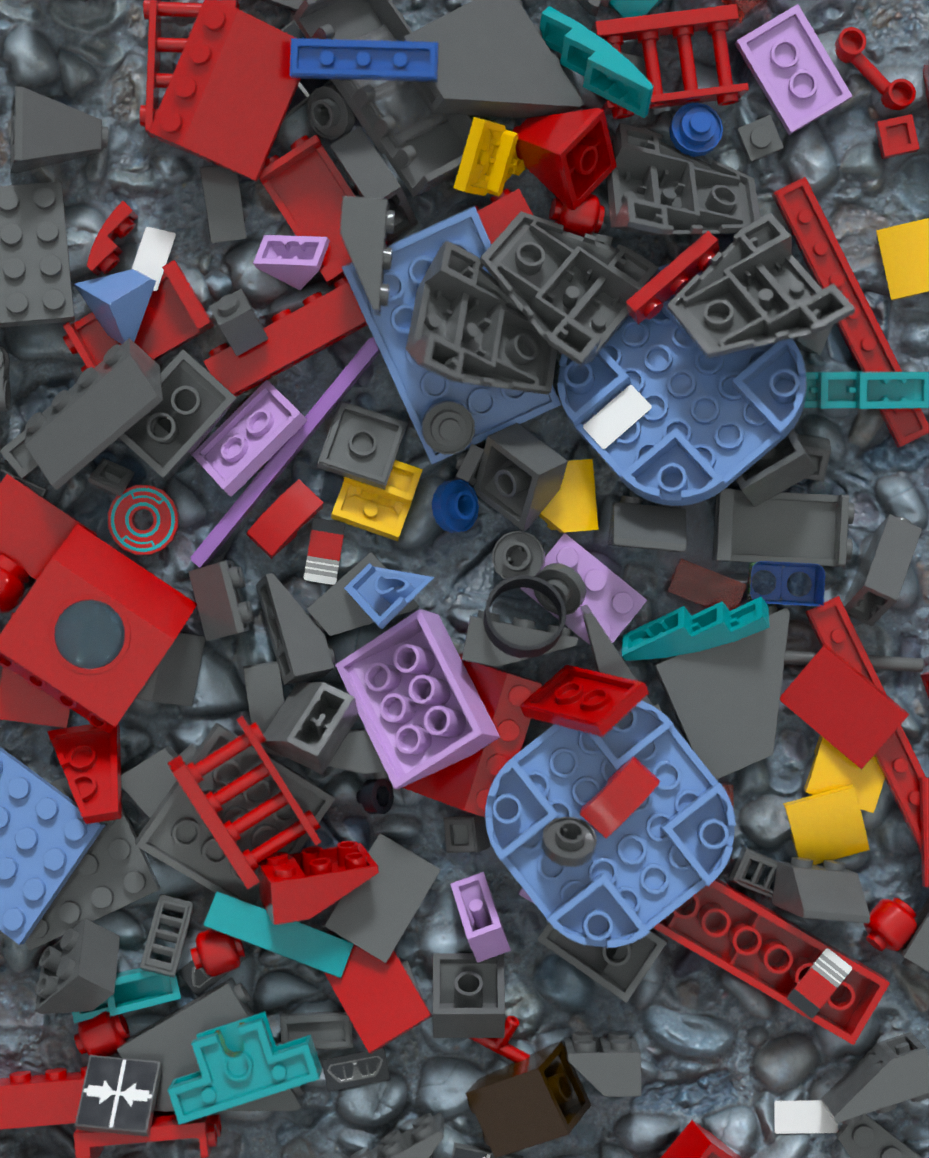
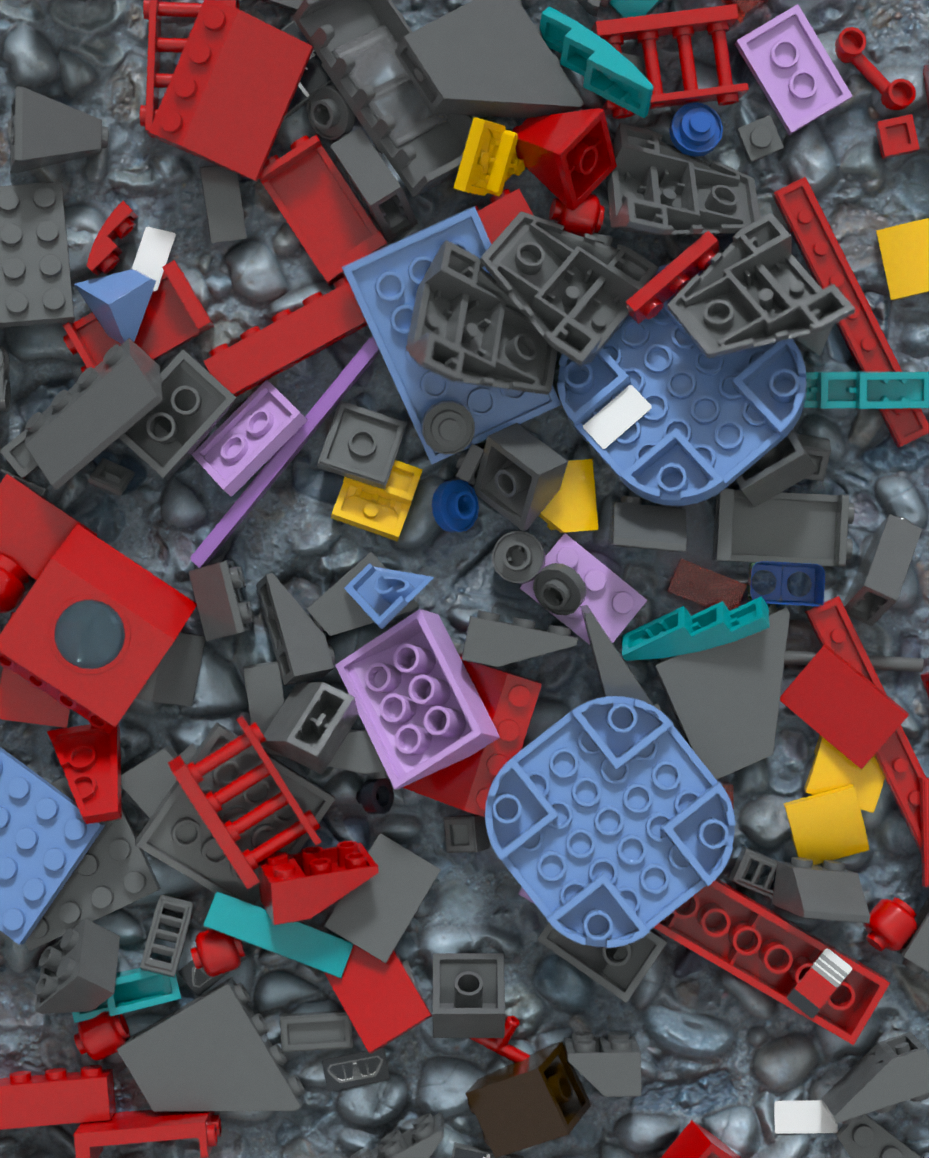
(118, 1095): black tile -> none
(122, 516): red tile -> none
(238, 322): dark grey slope -> none
(240, 1066): teal piece -> none
(284, 518): red slope -> none
(291, 257): lavender slope -> none
(324, 551): sticker -> none
(364, 60): blue tile -> none
(364, 237): dark grey slope -> none
(480, 917): lavender slope -> none
(531, 582): black tyre -> none
(569, 841): dark grey plate -> none
(584, 700): red tile -> none
(620, 797): red slope -> none

